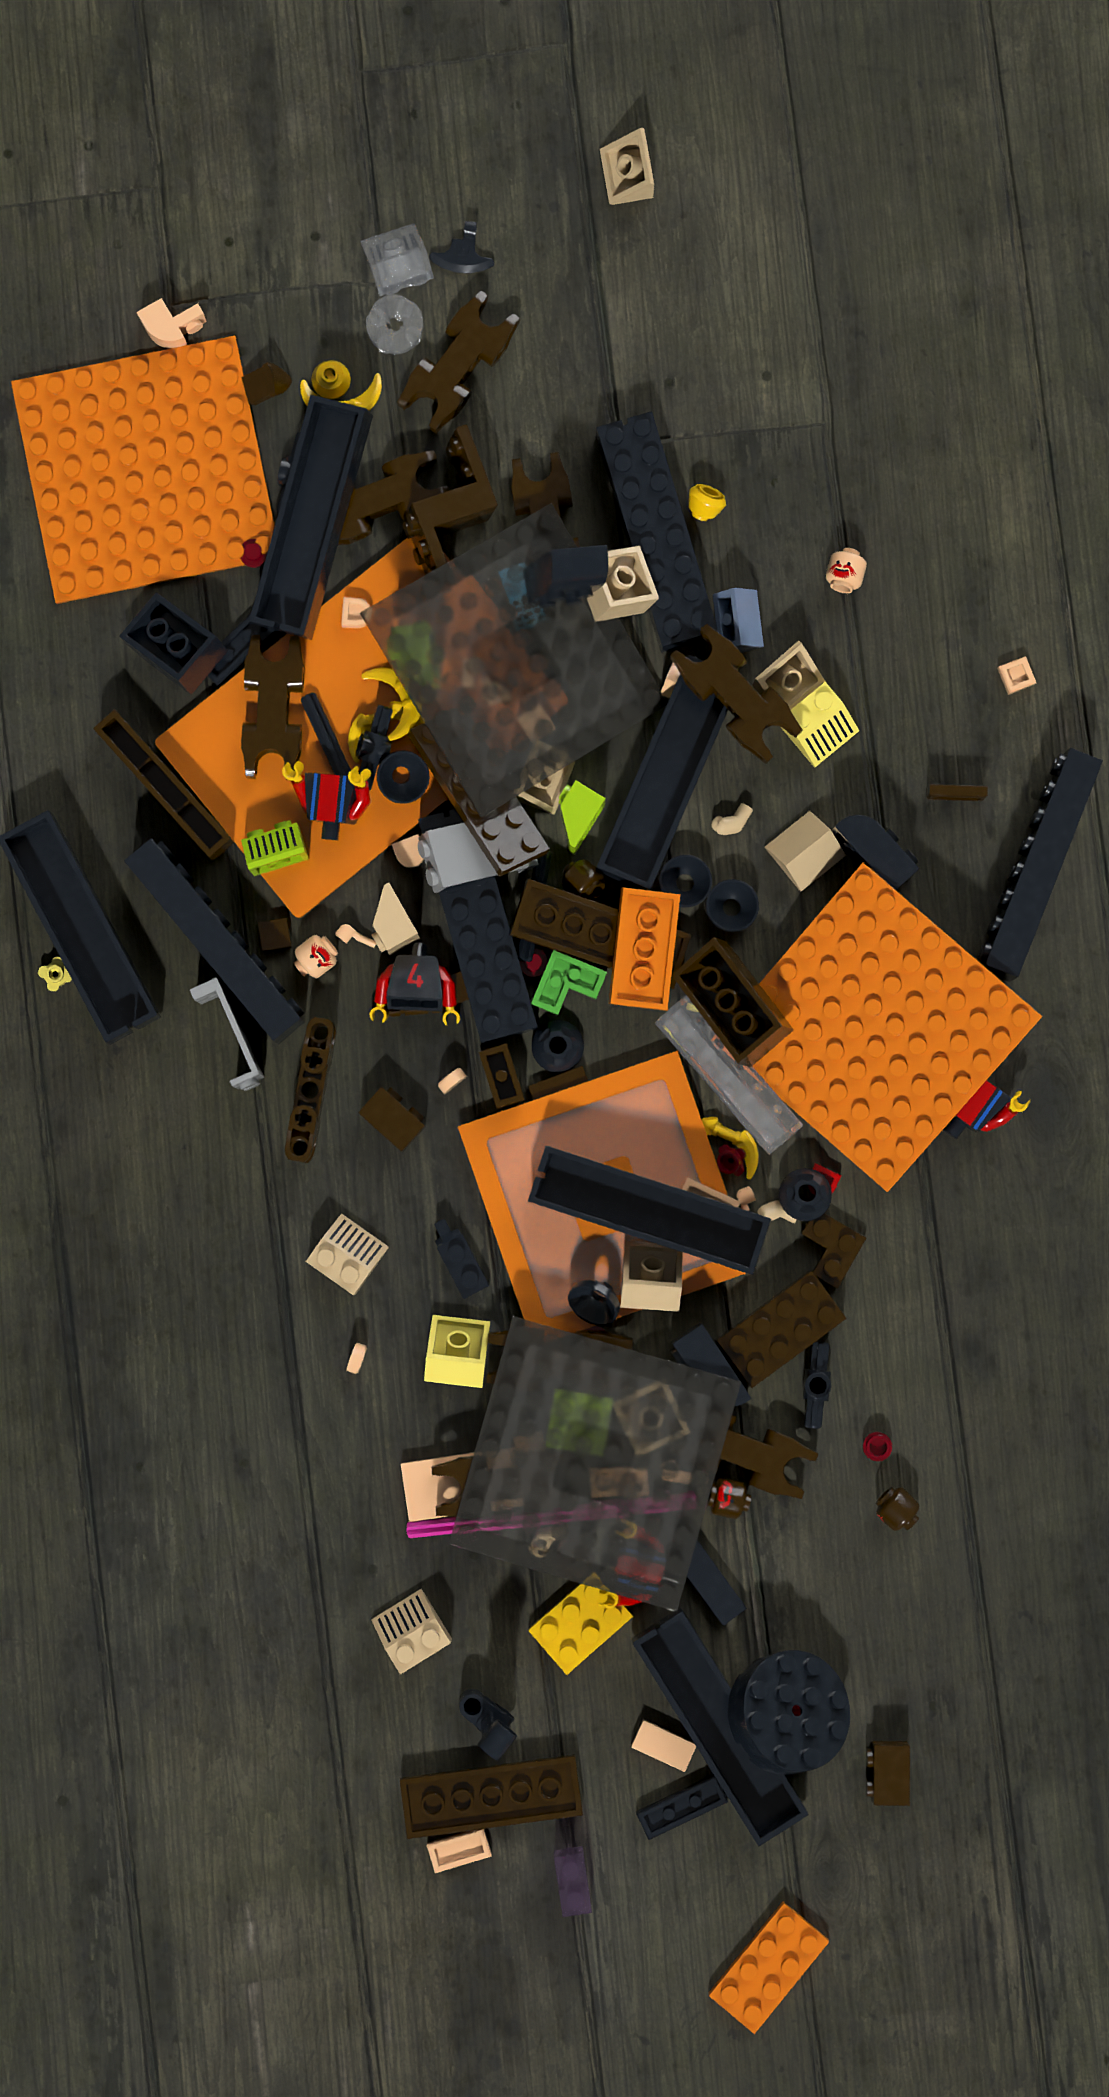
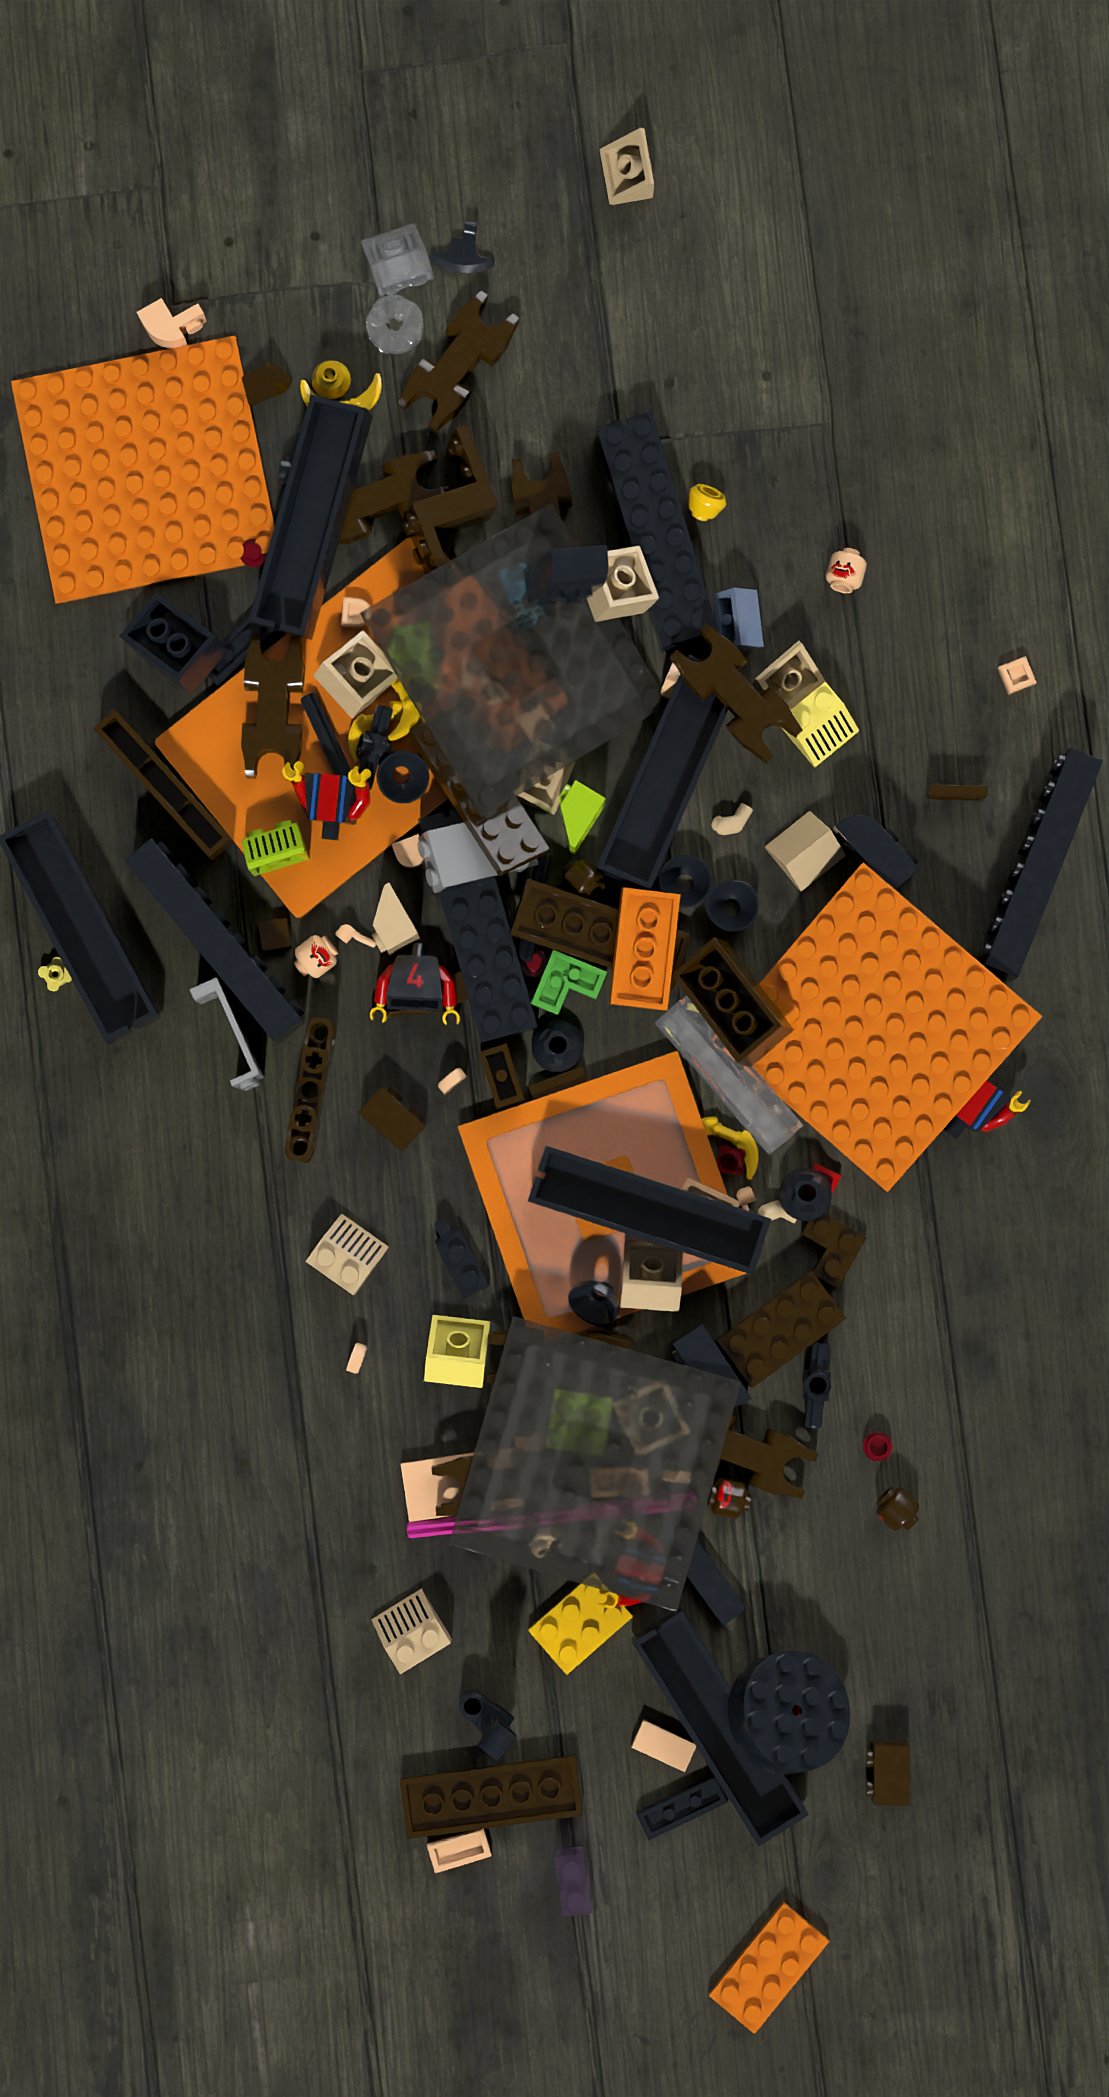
(356, 674): none -> tan slope

